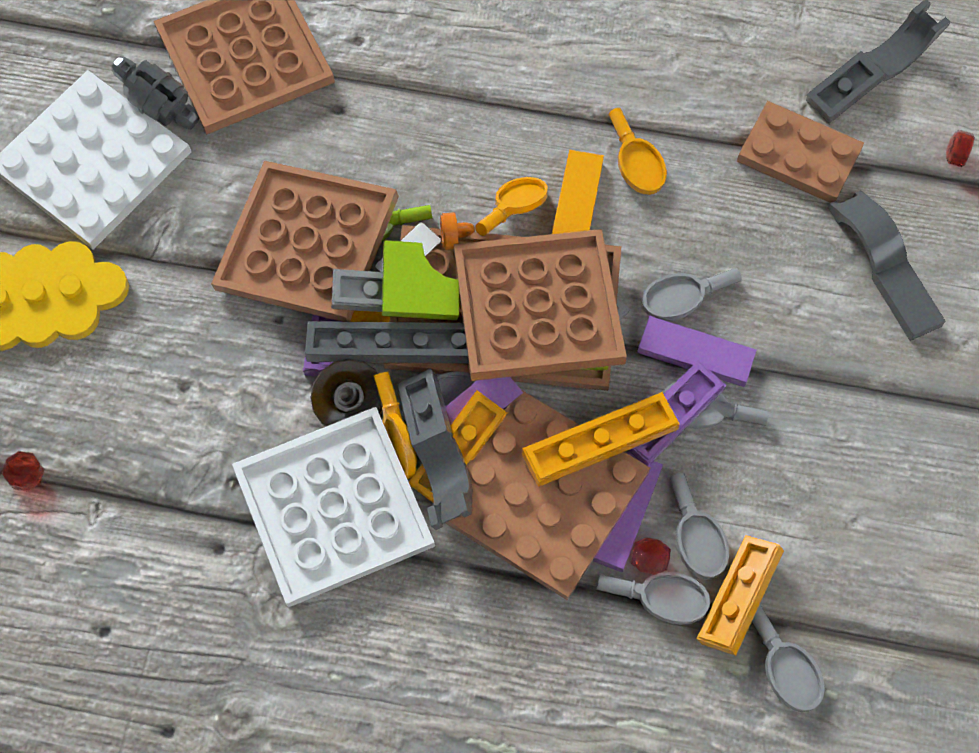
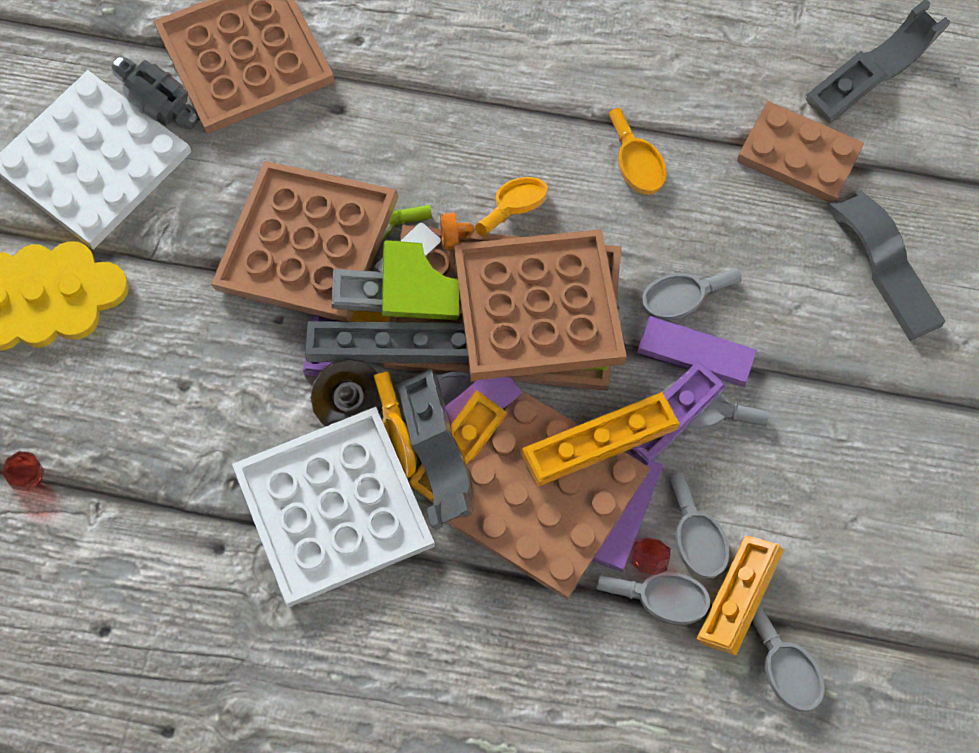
(578, 192): light orange tile -> none
(959, 148): clear red tile -> none

